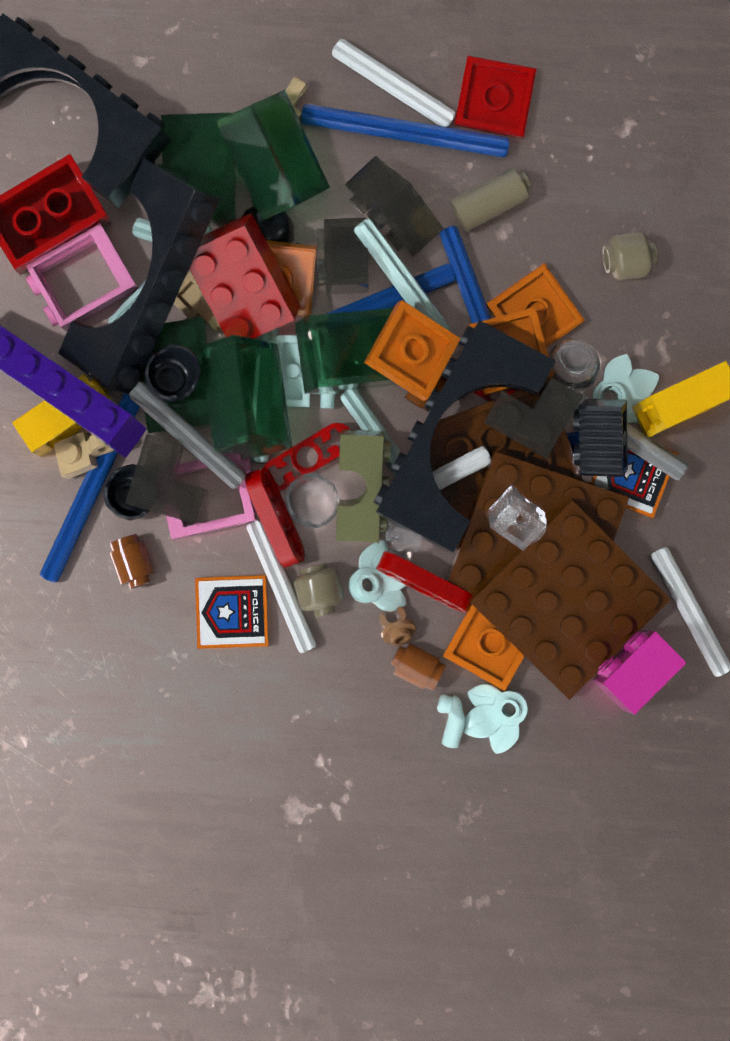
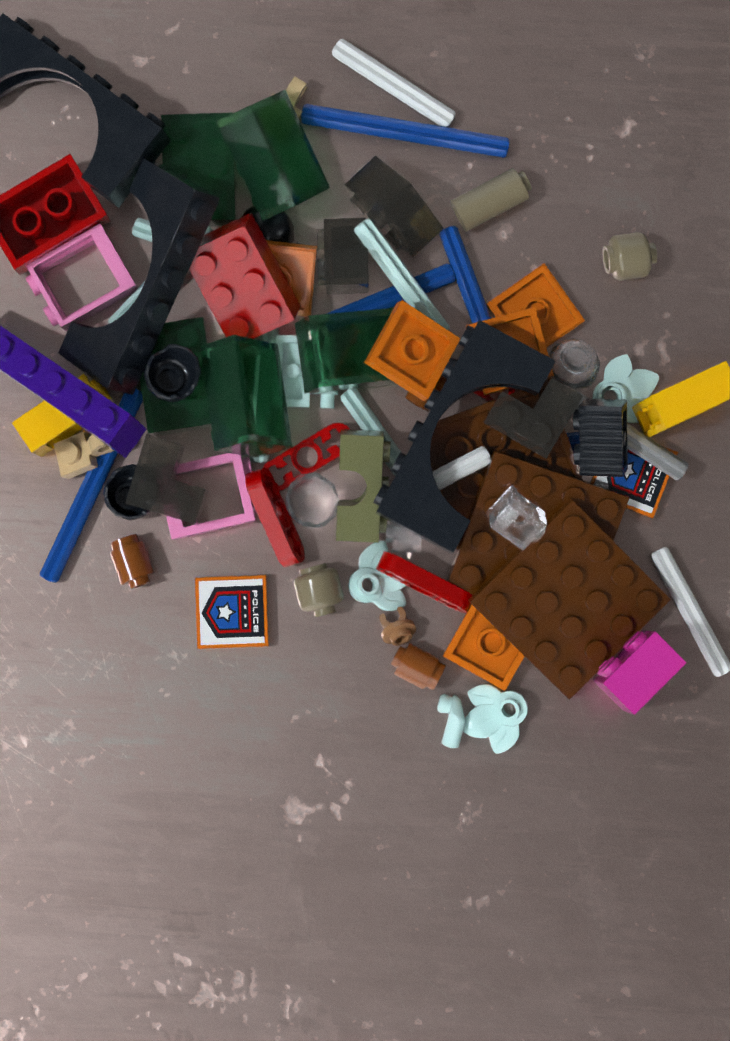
(187, 436): light grey axle -> none
(193, 304): tan plate -> none
(282, 588): white axle -> none
(495, 97): red tile -> none

